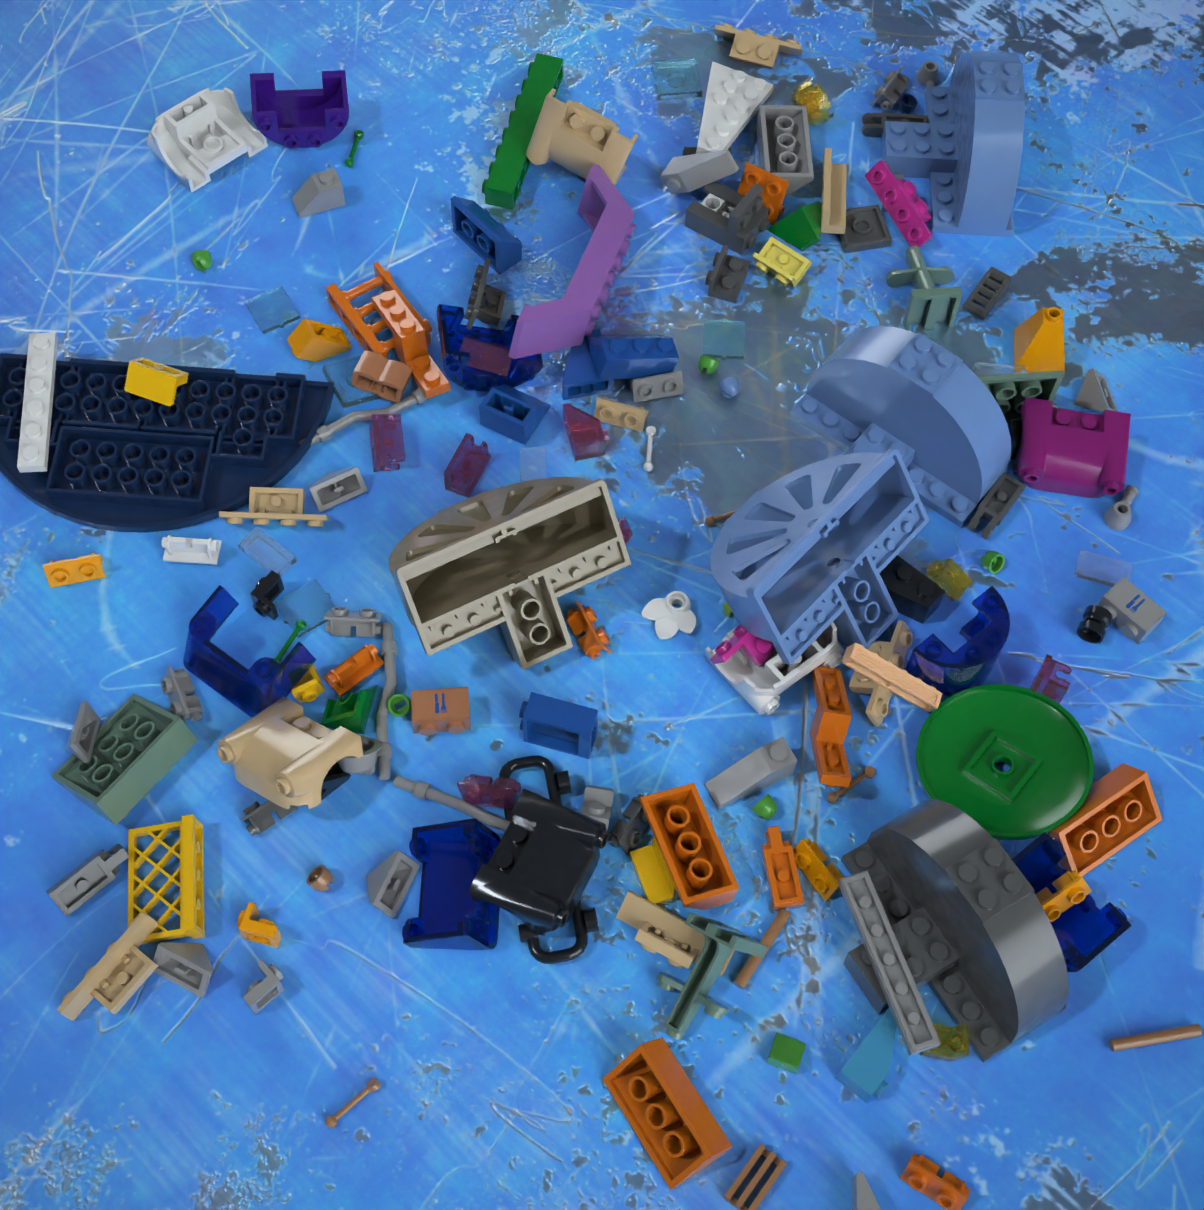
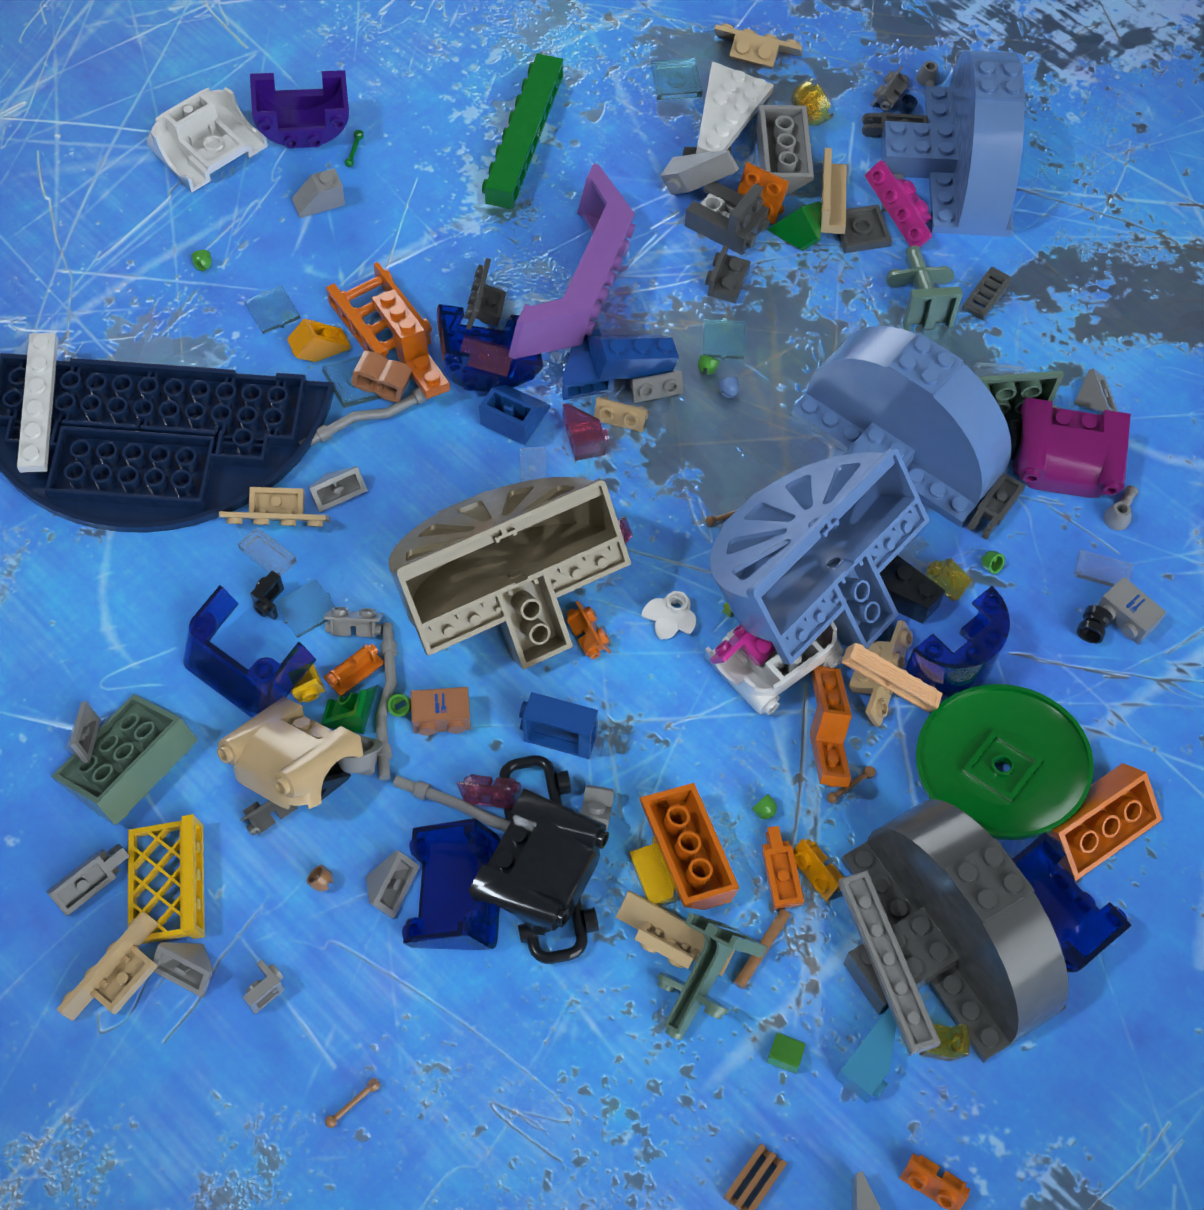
(74, 570): light orange hinge -> none
(154, 380): yellow panel -> none
(176, 686): light grey hinge -> none
(191, 550): white hinge -> none
(259, 931): light orange bracket -> none
(300, 625): green hinge -> none
(386, 442): hinge -> none
(466, 466): hinge -> none
(485, 234): blue slope -> none
(577, 139): tan piece -> none
(629, 833): dark grey hinge -> none
(650, 432): white hinge -> none
(666, 1112): orange slope -> none
(752, 773): light grey slope -> none
(782, 262): light yellow bracket -> none
(1040, 342): light orange slope -> none
(1048, 683): hinge -> none
(1070, 890): light orange hinge -> none
(1155, 1037): medium nougat bar -> none

